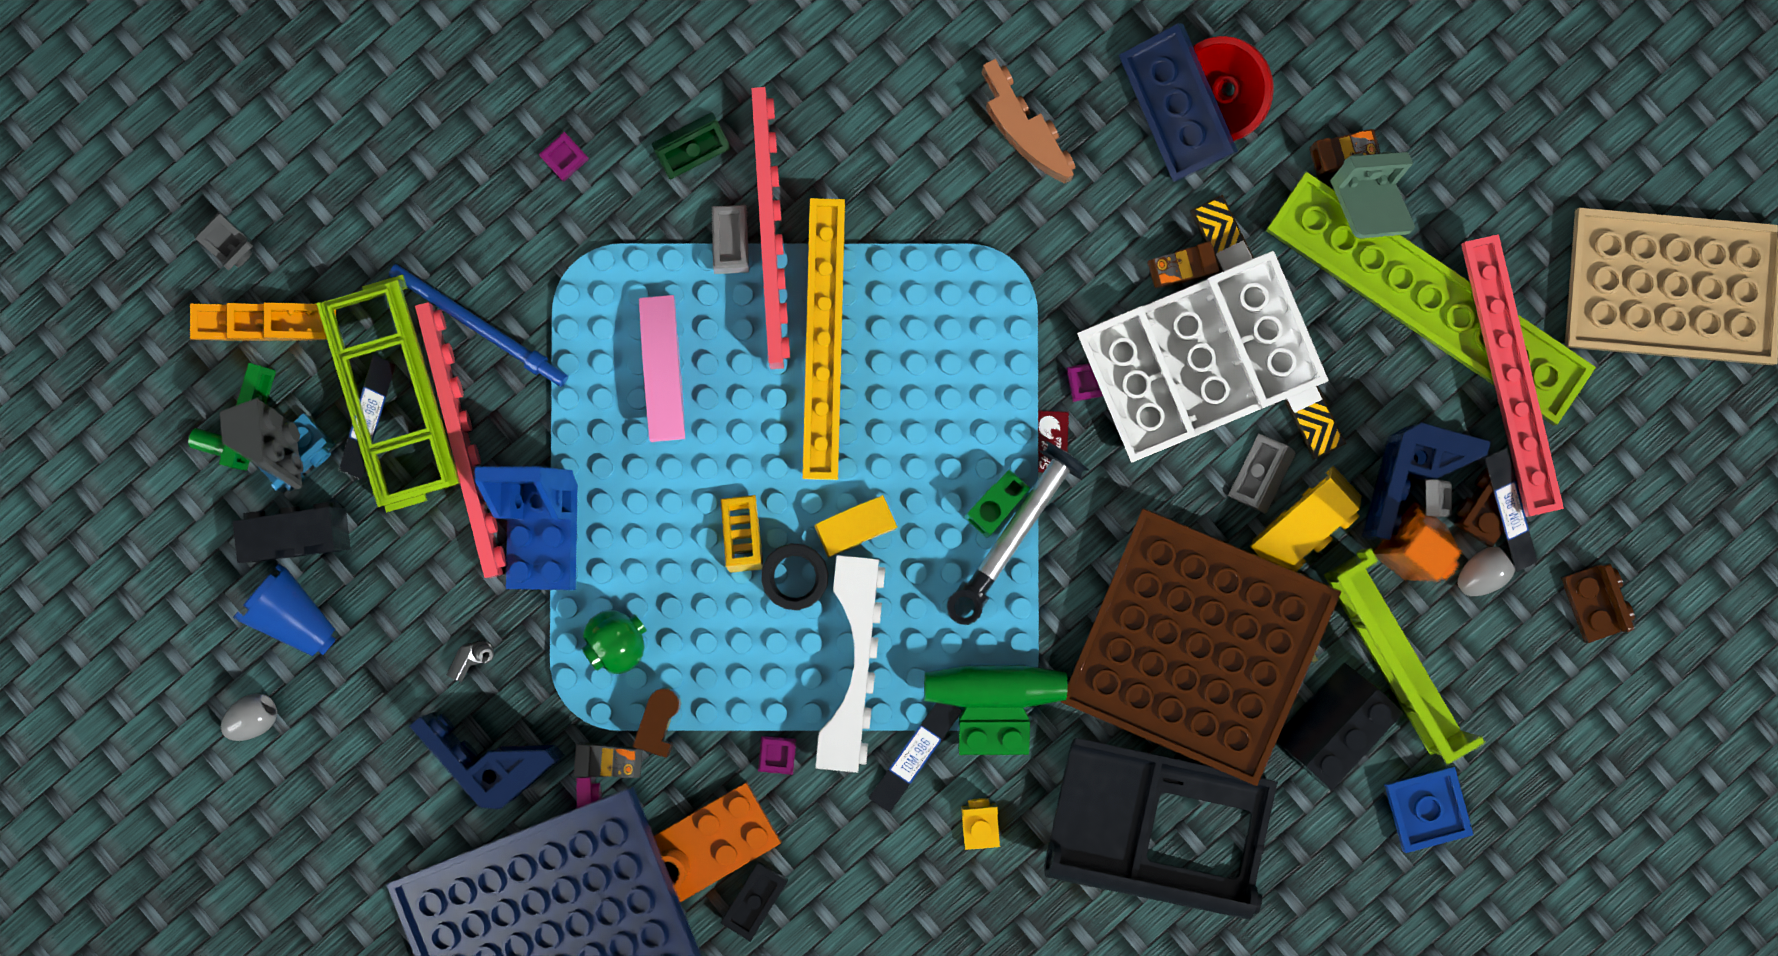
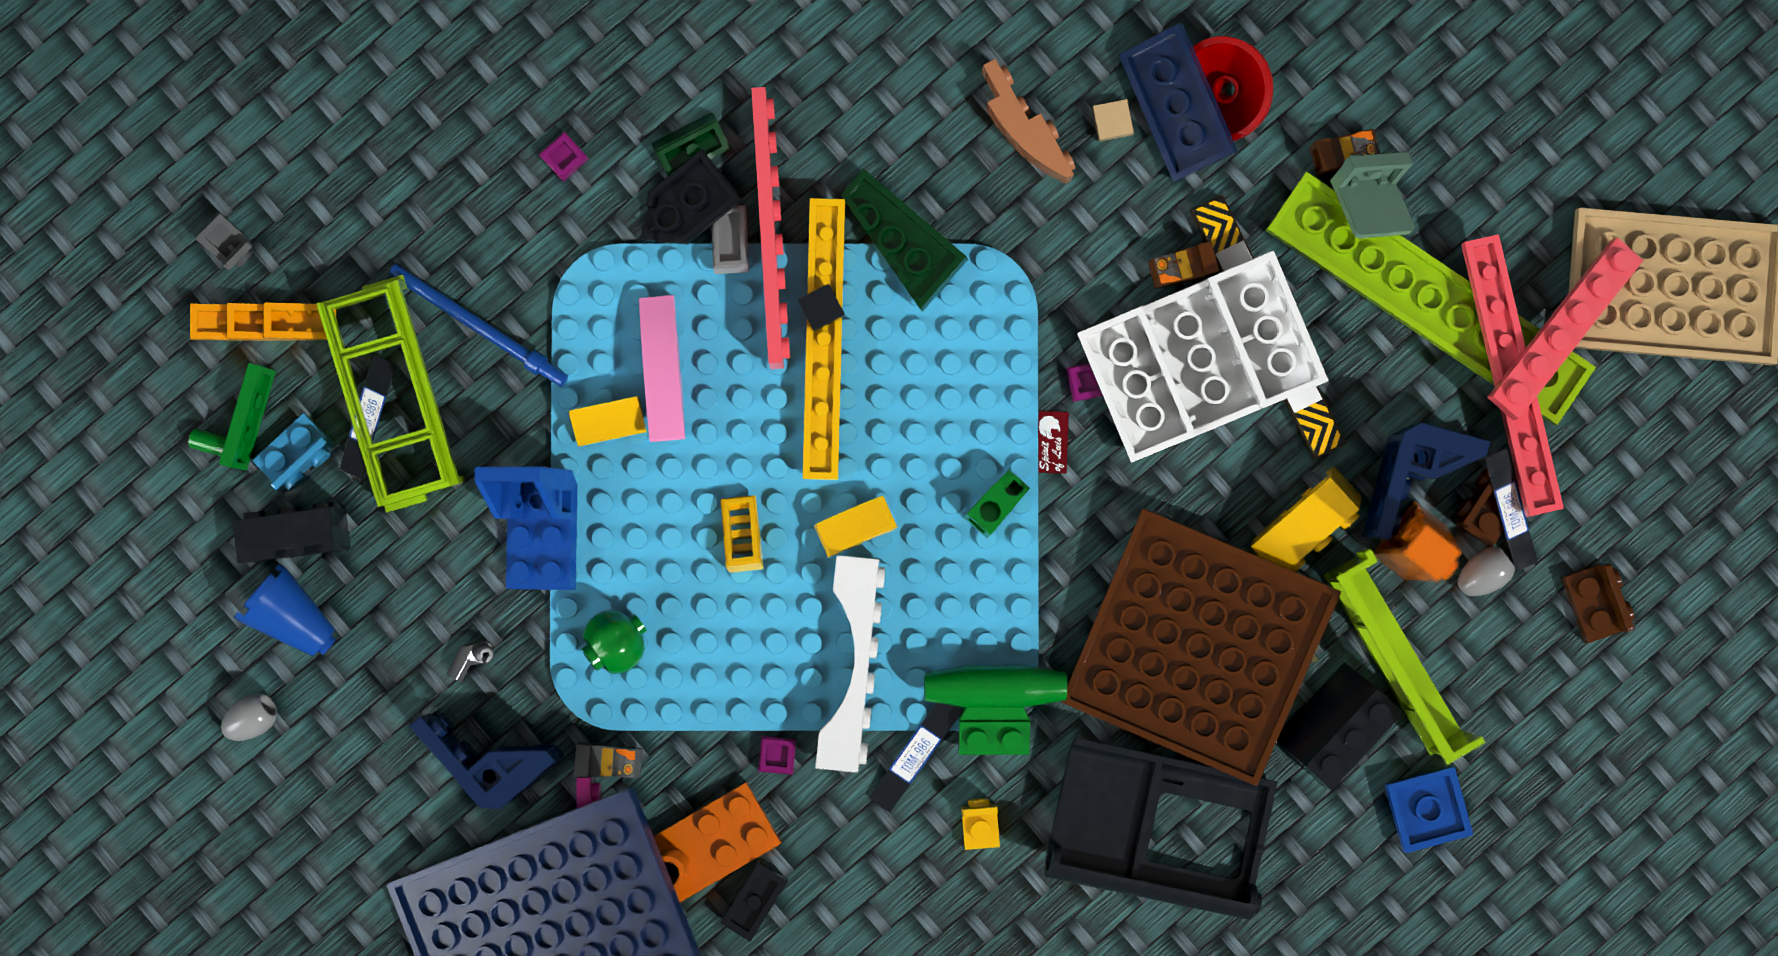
(264, 439): dark grey slope -> none
(457, 426): coral plate -> none
(608, 421): none -> yellow slope
(656, 720): reddish brown leg -> none
(688, 202): none -> black tile
(774, 593): black tyre -> none
(821, 307): none -> black tile
(907, 242): none -> dark green wing
(1015, 532): flat silver piece -> none
(1112, 120): none -> tan tile
(1262, 473): light grey slope -> none
(1438, 498): light grey tile -> none
(1565, 329): none -> coral plate

